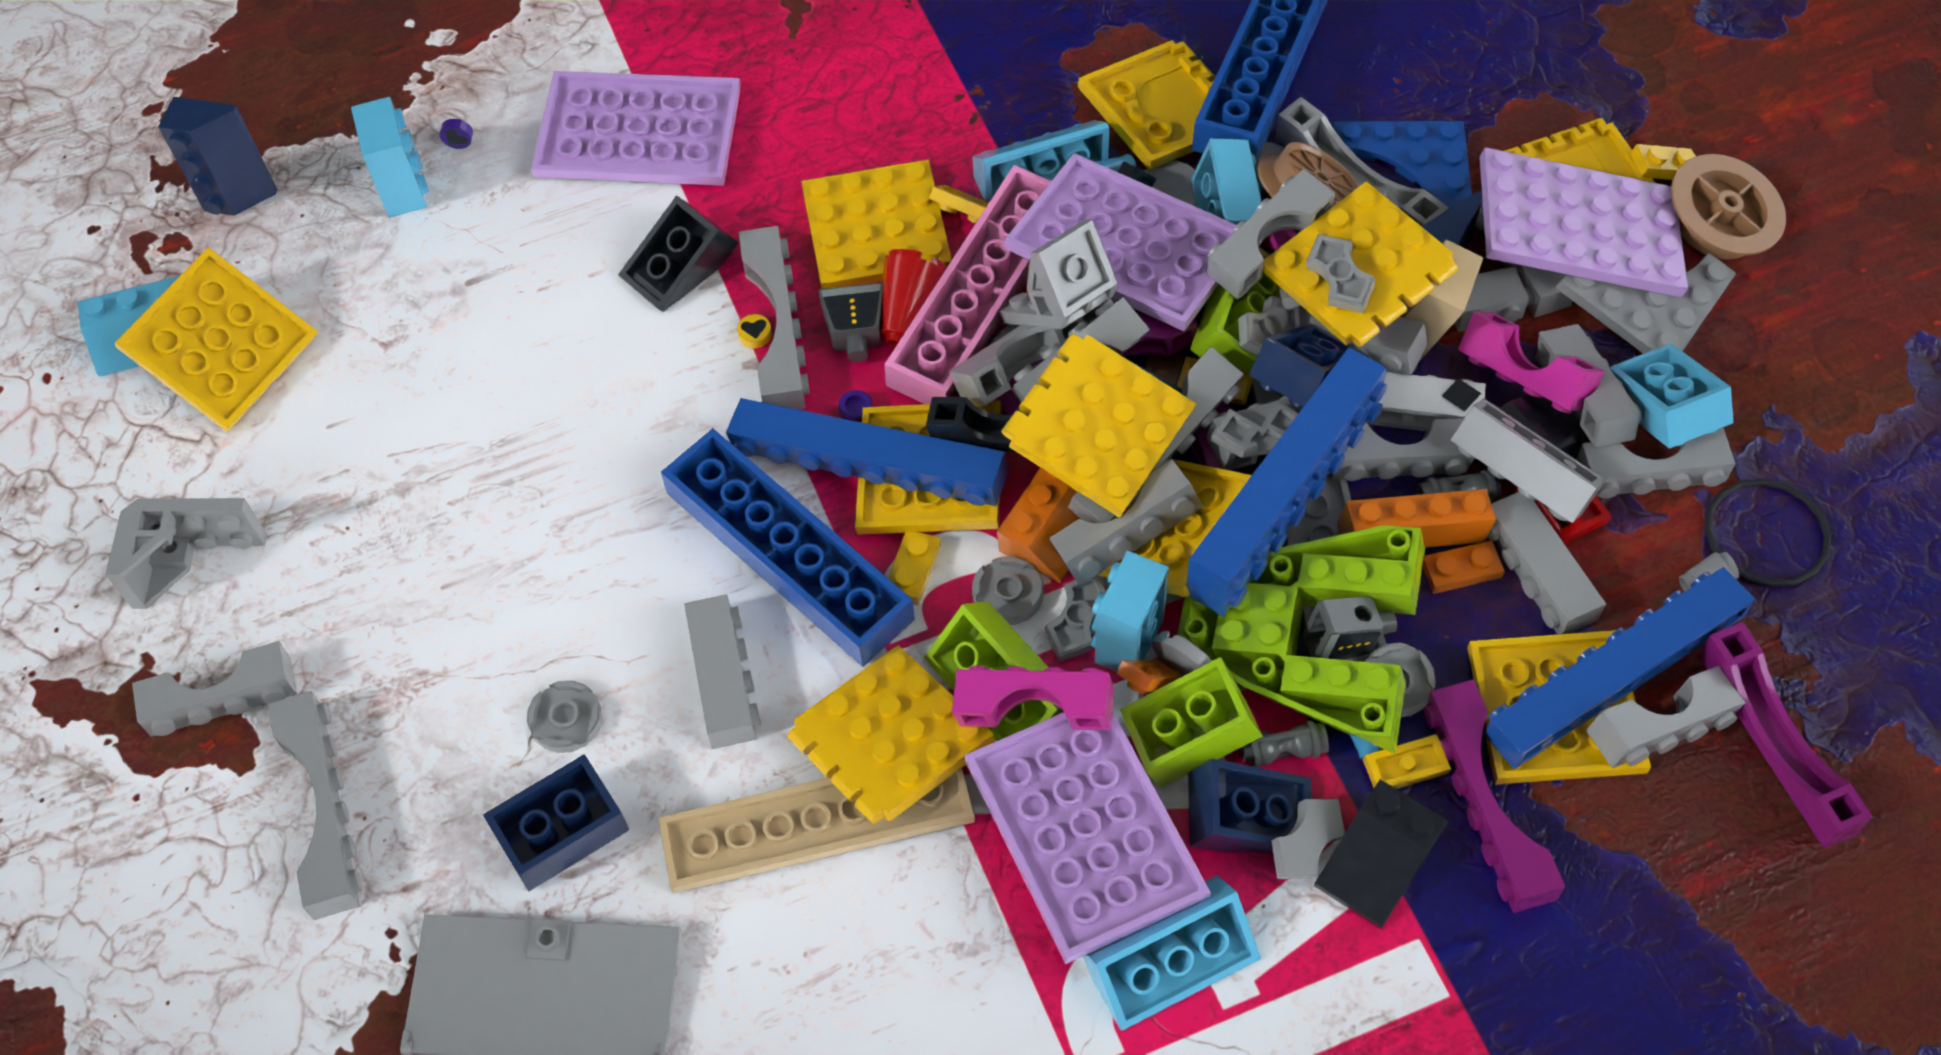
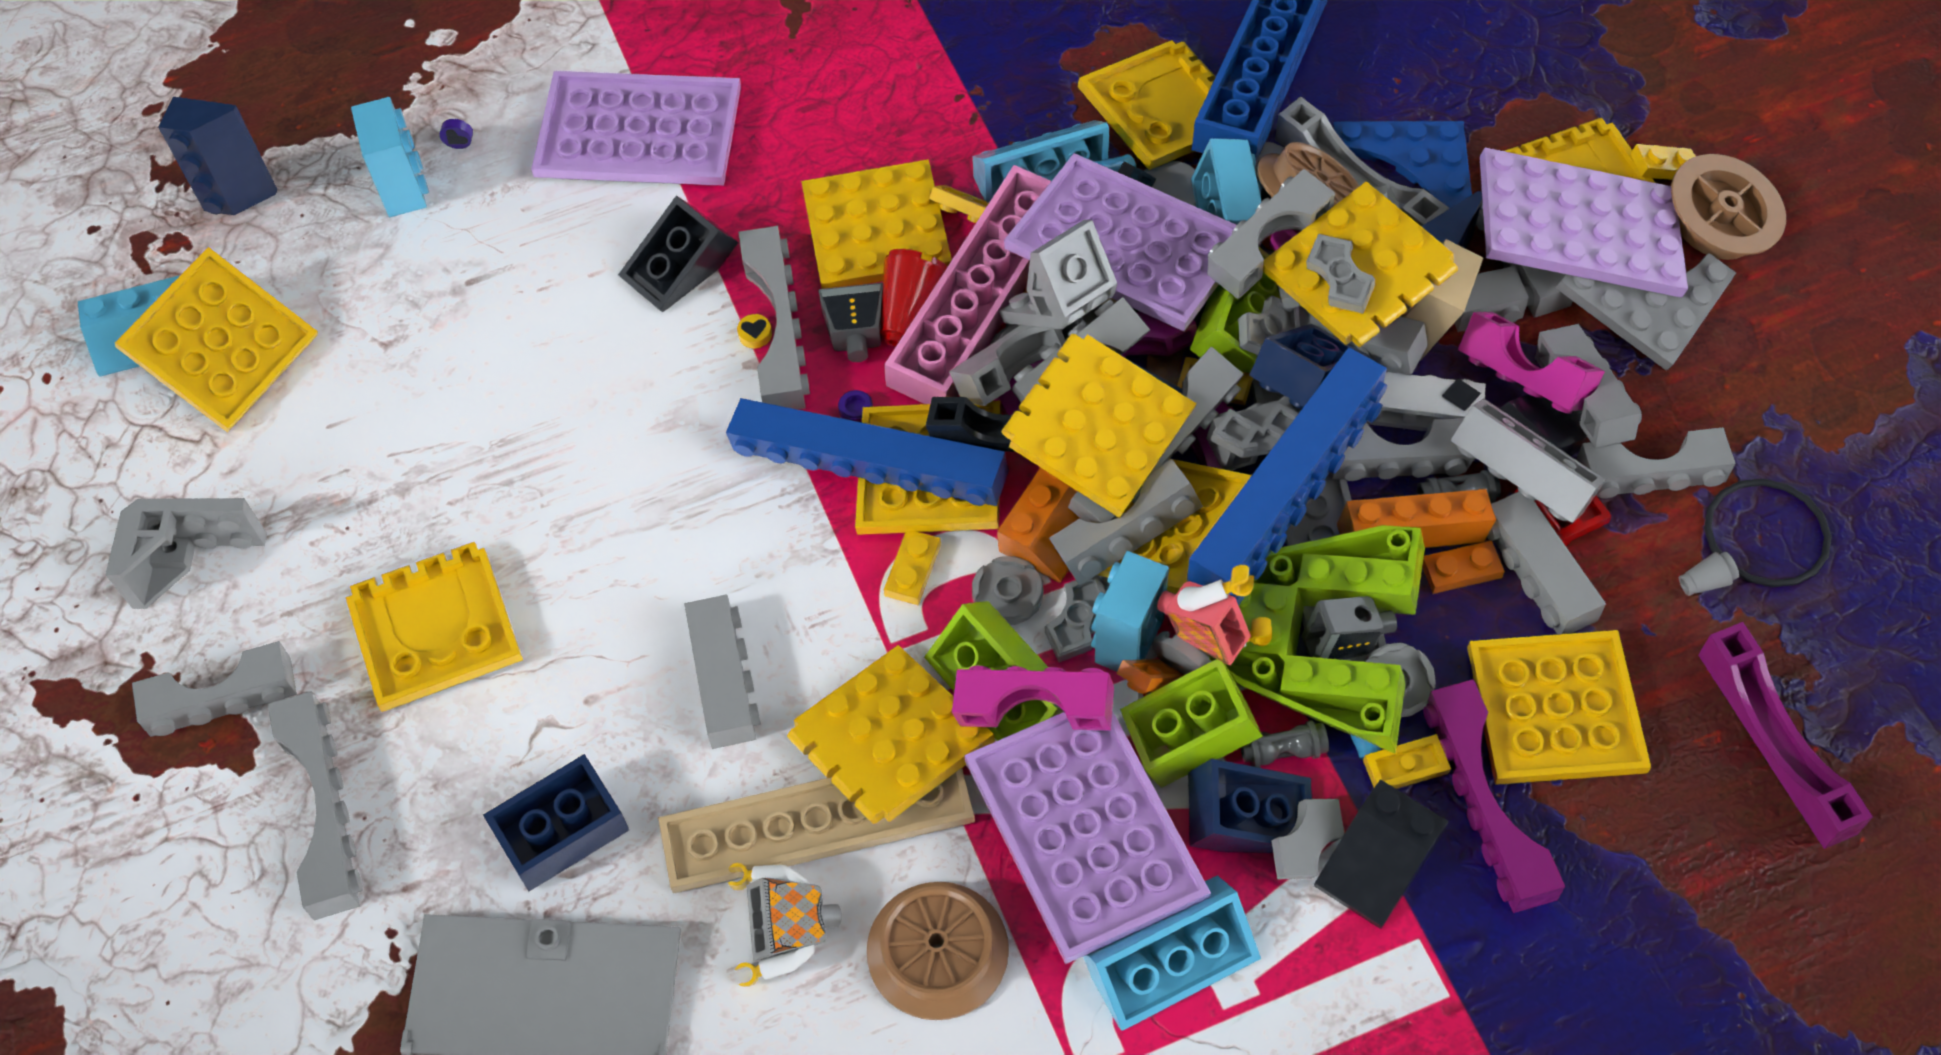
(432, 626): none -> yellow hinge
(564, 716): light grey tile -> none
(783, 917): none -> torso
(788, 547): blue brick -> none
(944, 979): none -> medium nougat piece
(1212, 617): none -> torso
(1617, 667): blue brick -> none
(1631, 732): light grey arch -> none
(1675, 395): medium azure brick -> none

